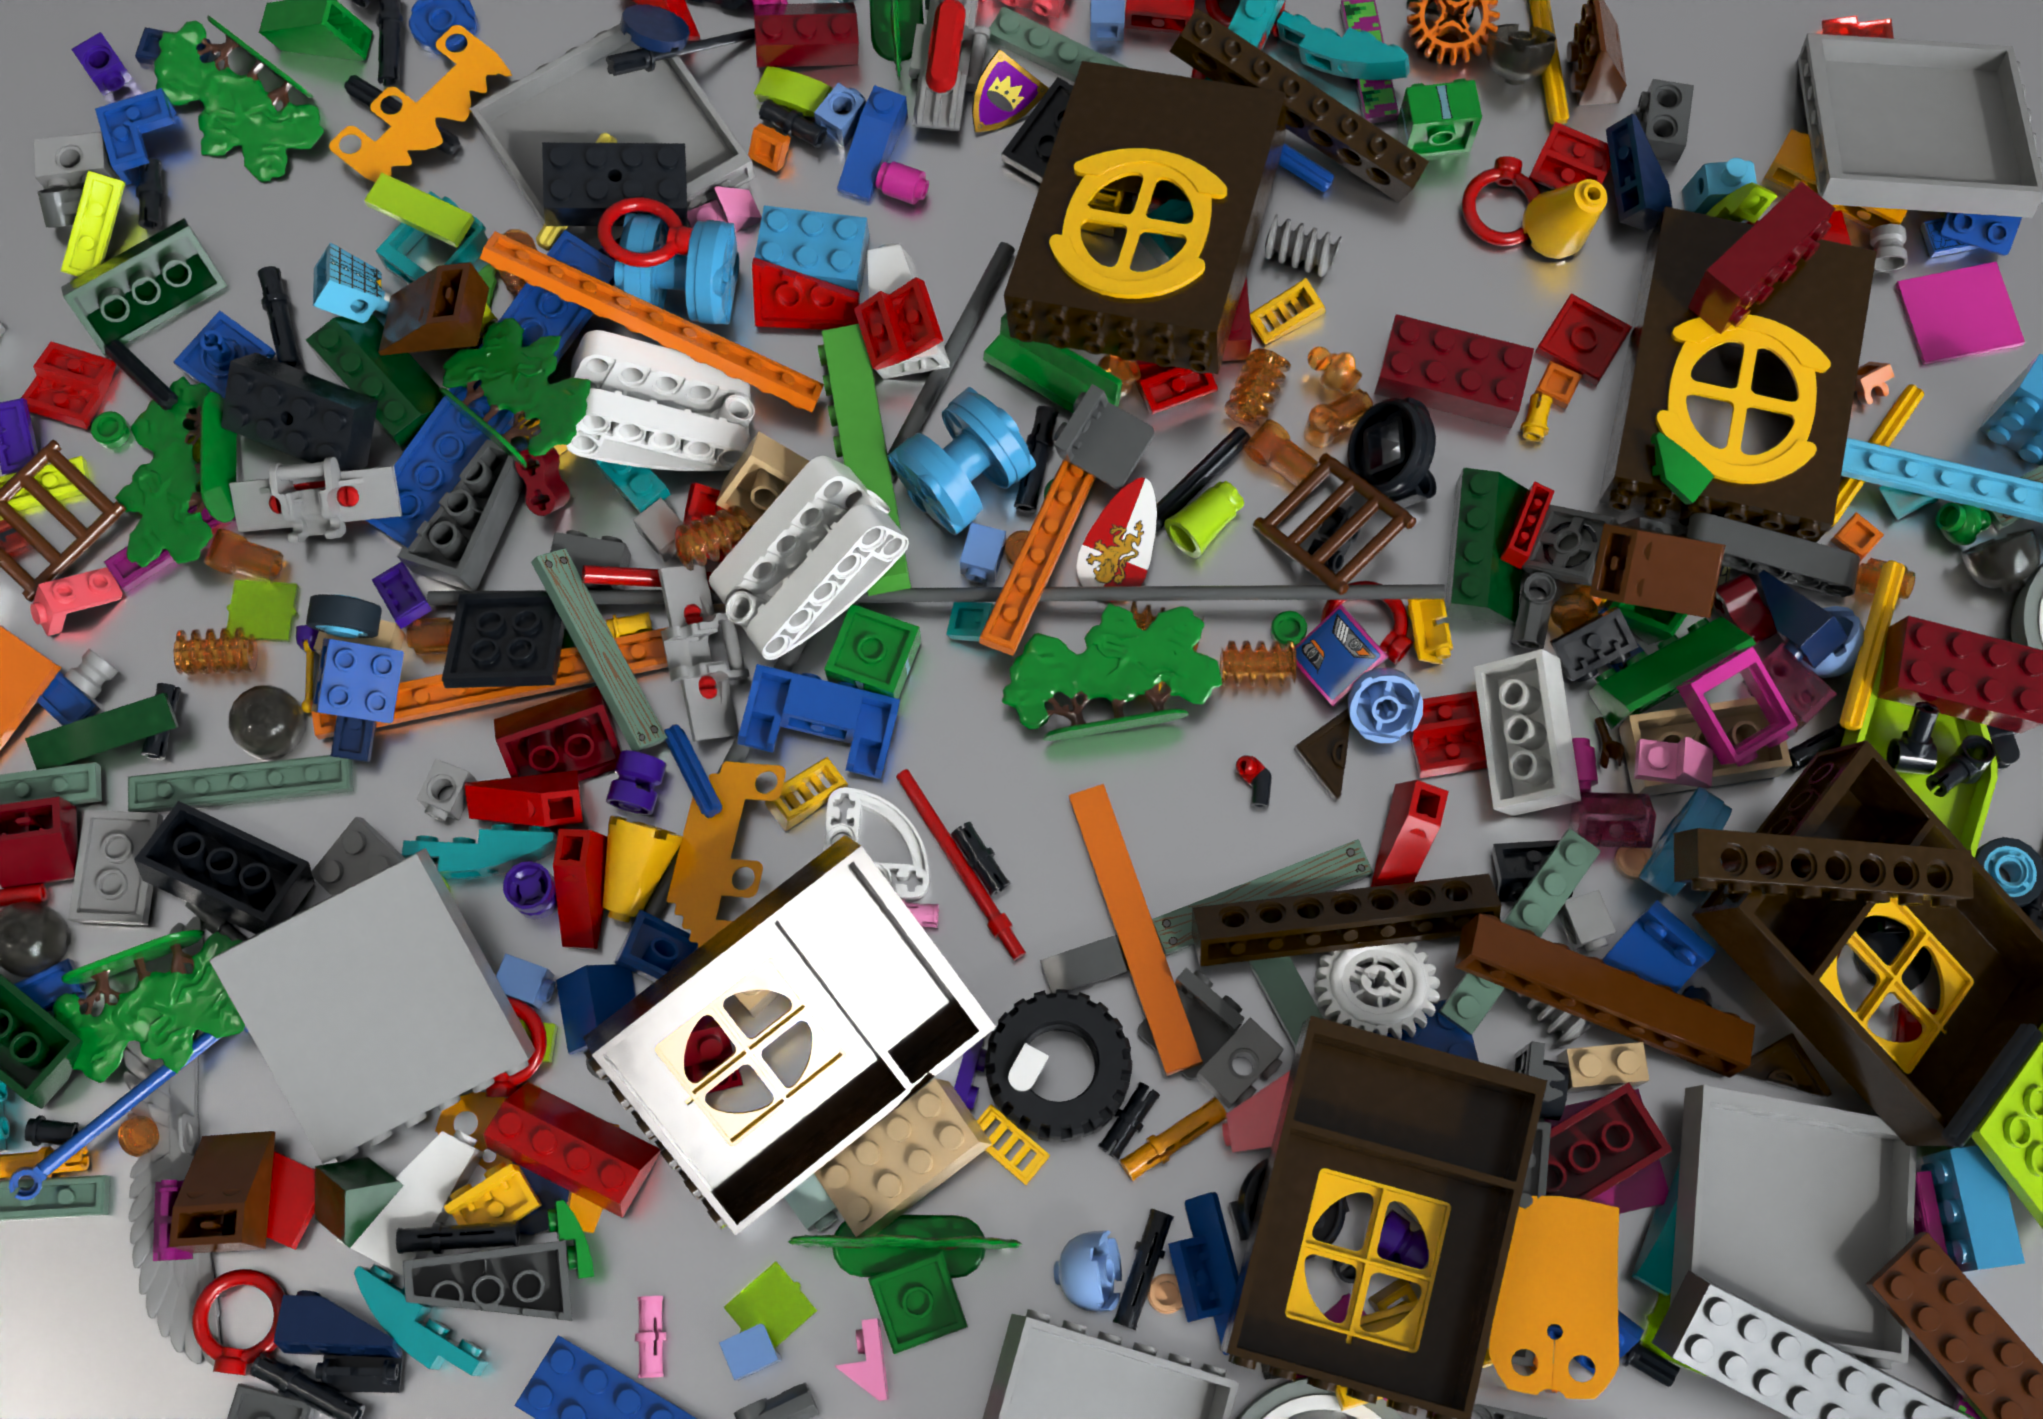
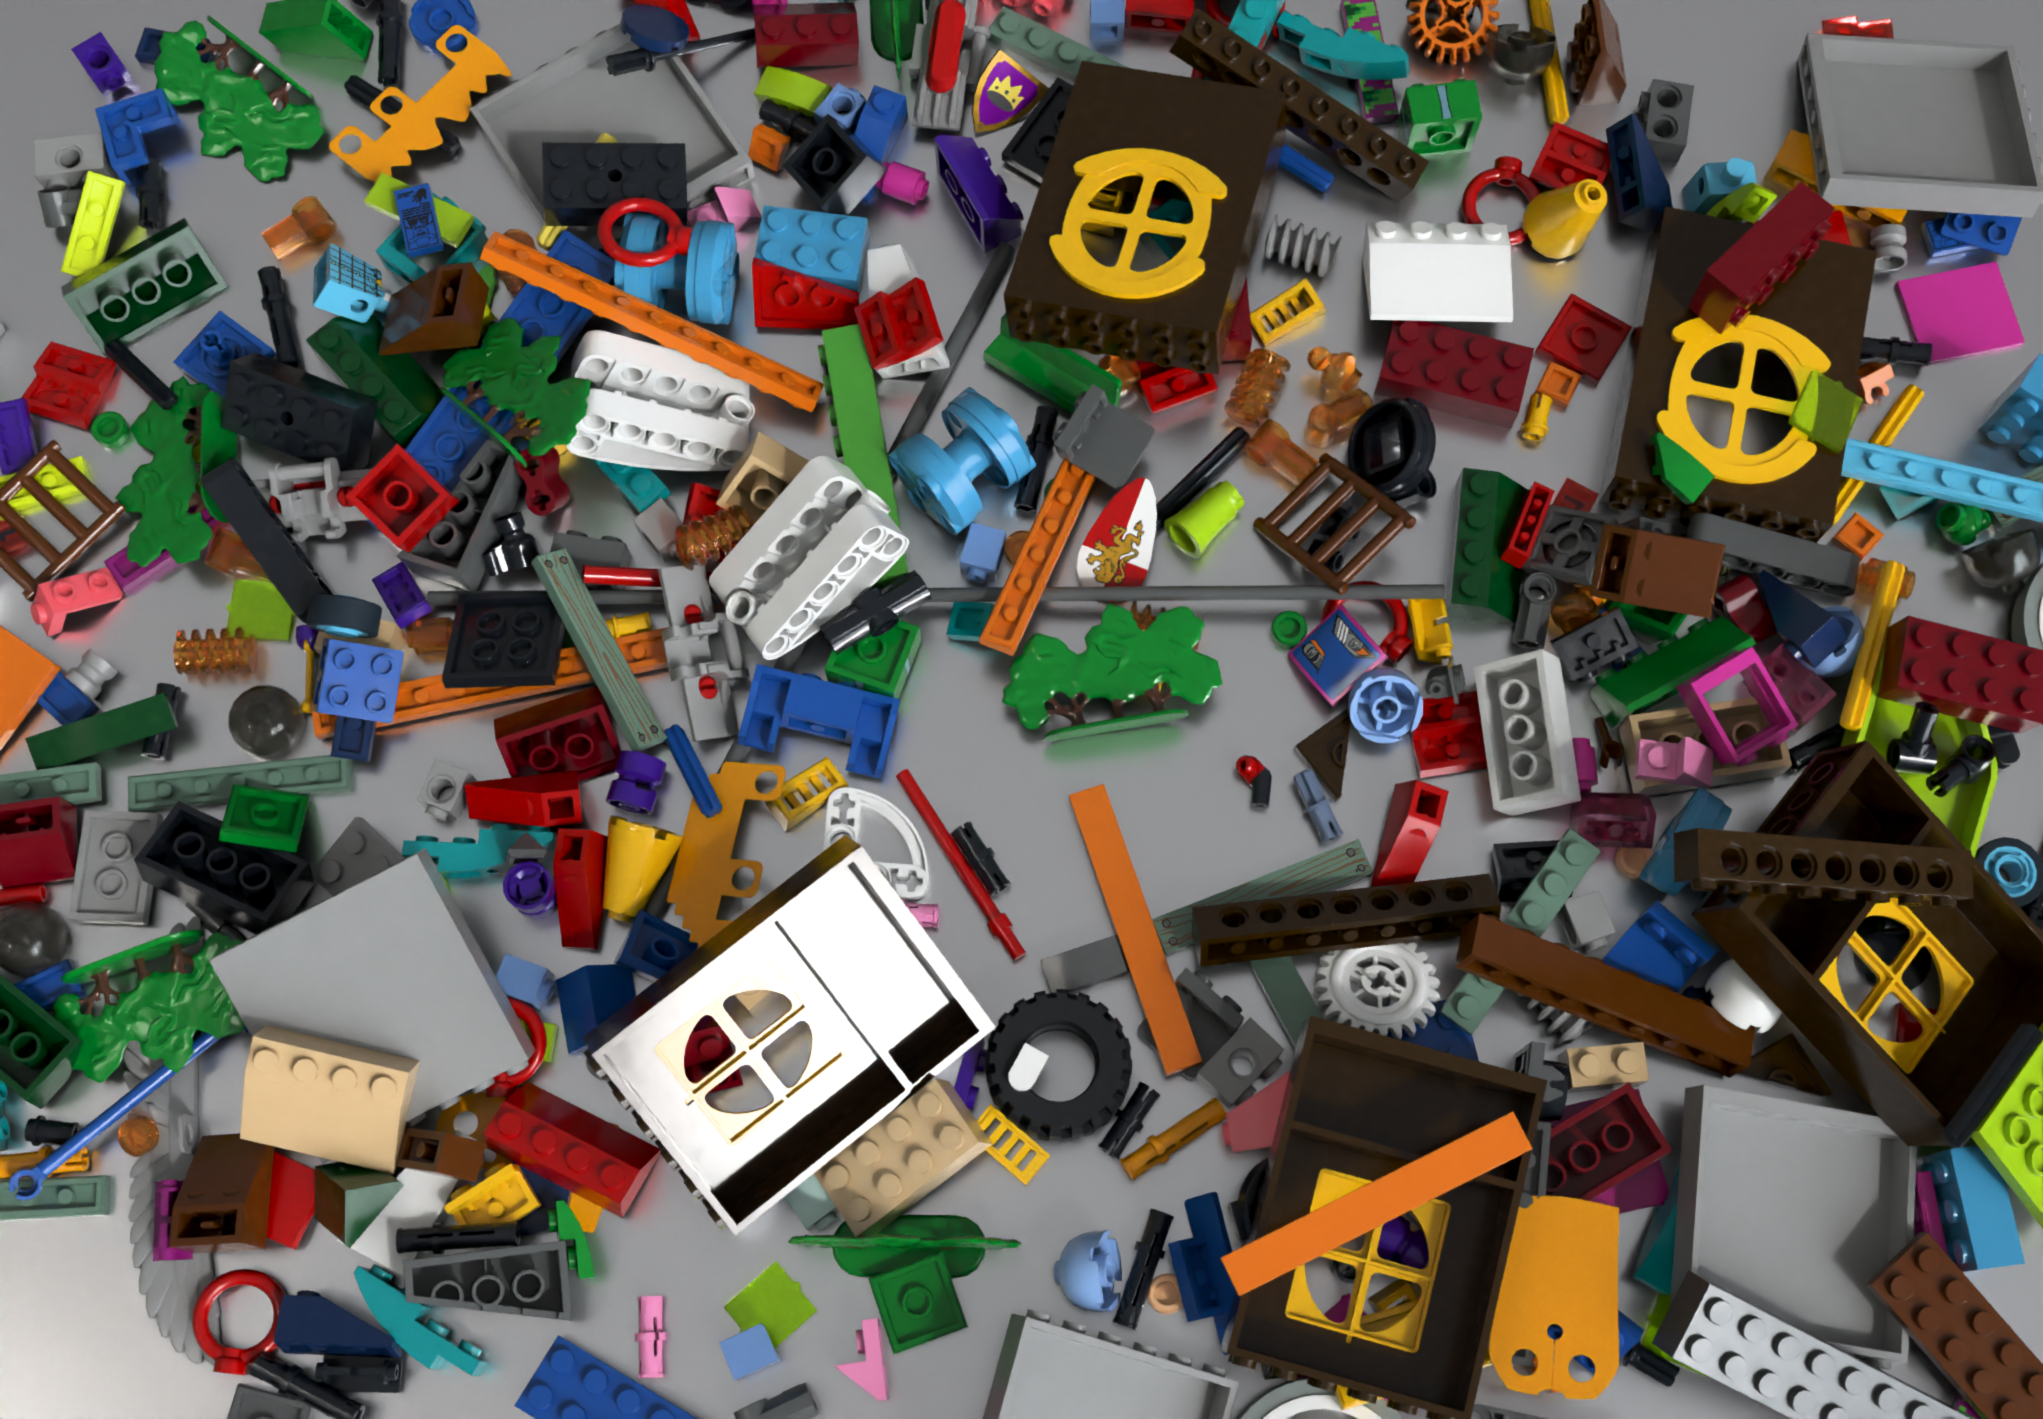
(264, 818): none -> green tile
(265, 535): none -> black beam
(307, 224): none -> clear orange piece
(326, 1098): none -> tan slope
(402, 498): none -> red brick
(419, 220): none -> blue tile
(441, 1154): none -> reddish brown slope
(515, 550): none -> black piece
(525, 850): none -> dark grey slope
(834, 167): none -> black brick
(875, 612): none -> black piece
(977, 191): none -> dark purple slope
(1258, 662): clear orange piece -> none
(1317, 805): none -> sand blue axle
(1375, 1203): none -> orange tile
(1438, 272): none -> white slope
(1446, 681): none -> dark grey hinge
(1575, 496): none -> clear red tile
(1741, 999): none -> white cylinder
(1826, 411): none -> clear neon green piece
(1896, 351): none -> black pin

